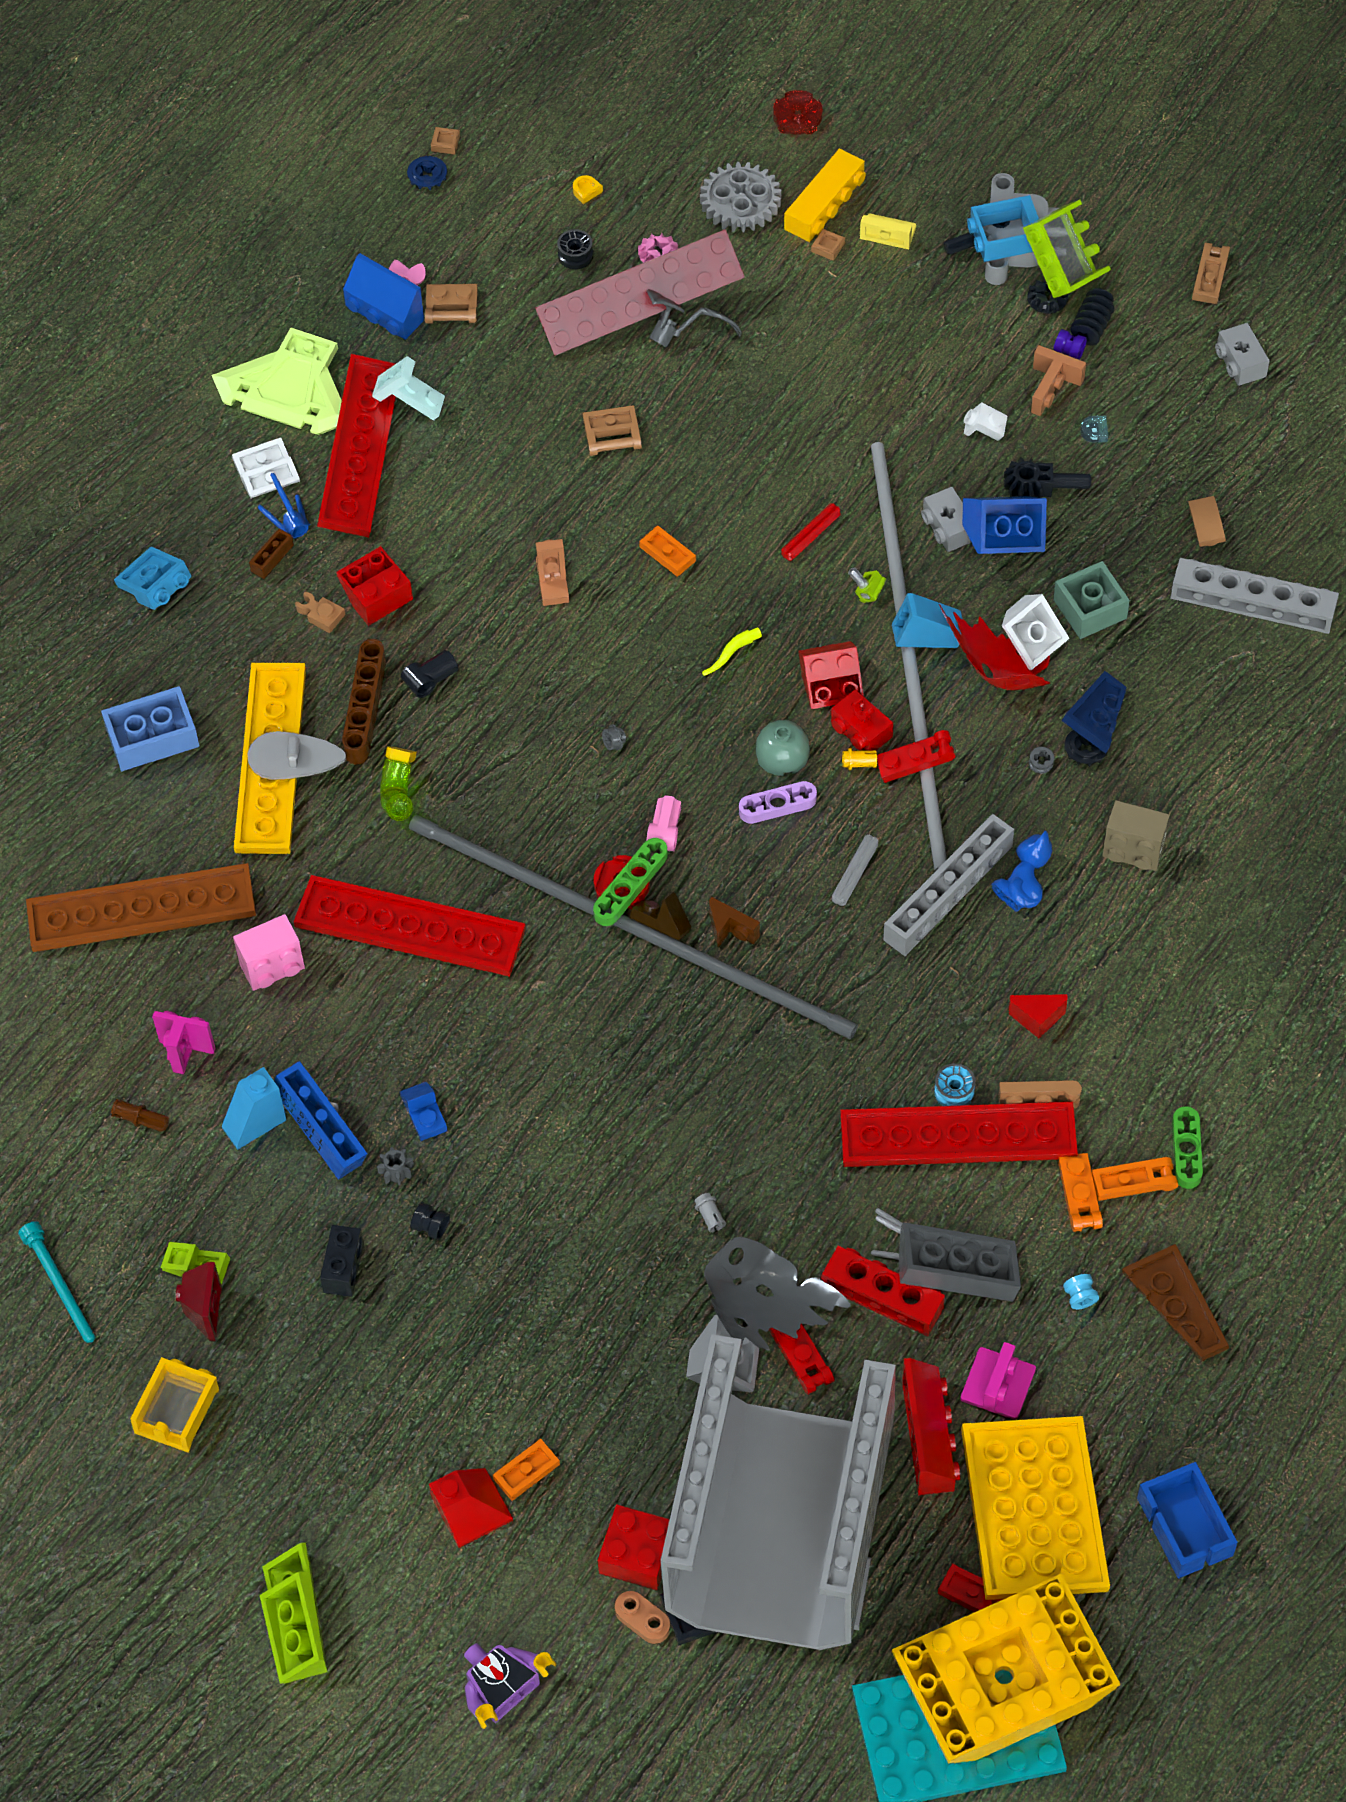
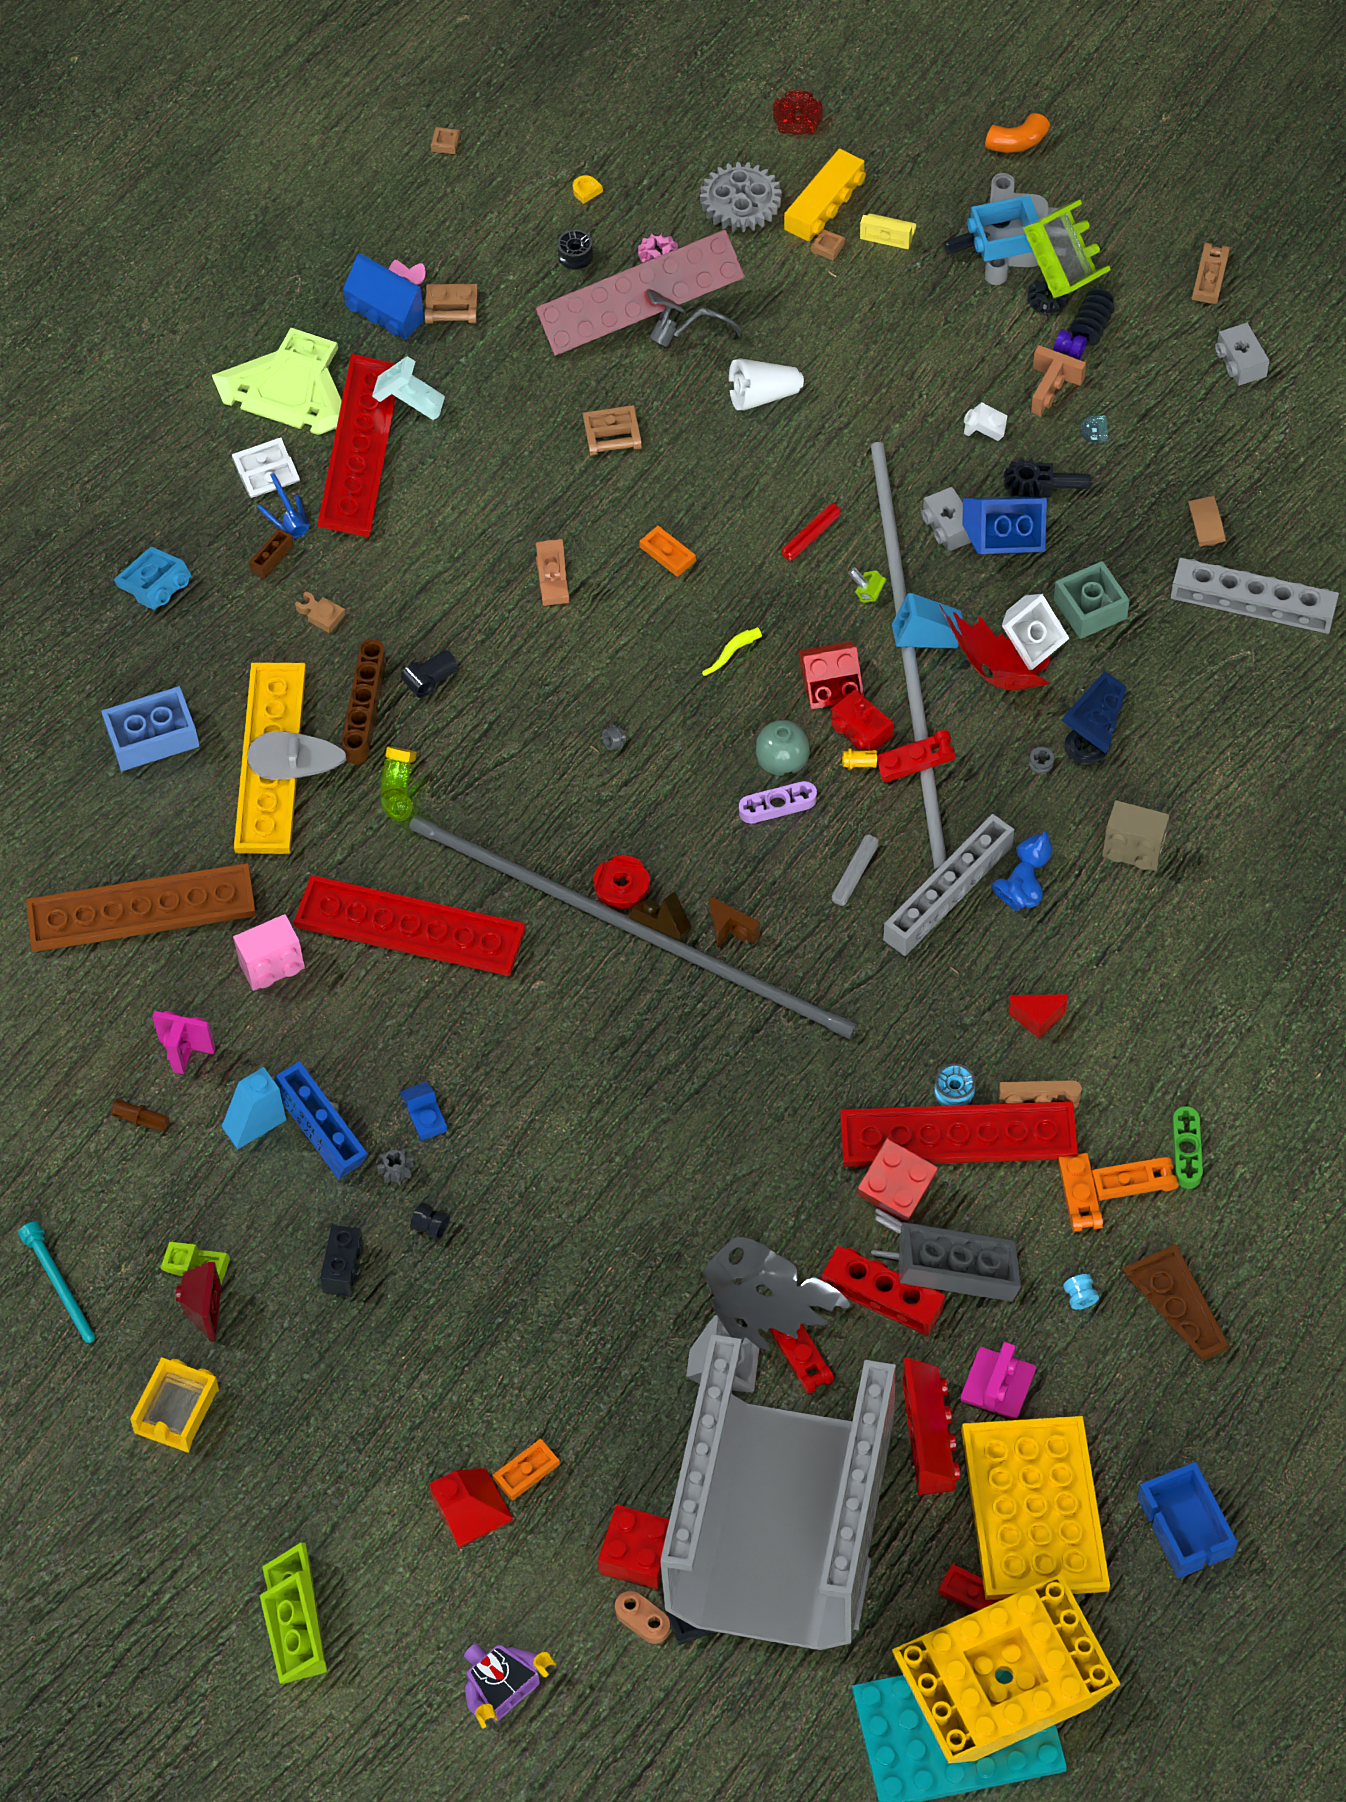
(375, 585): red slope -> none
(427, 164): dark blue gear -> none
(628, 880): bright green beam -> none
(666, 821): bright pink piece -> none
(706, 1205): light grey pin -> none
(761, 382): none -> white cone
(897, 1181): none -> brick
(1018, 138): none -> orange cylinder

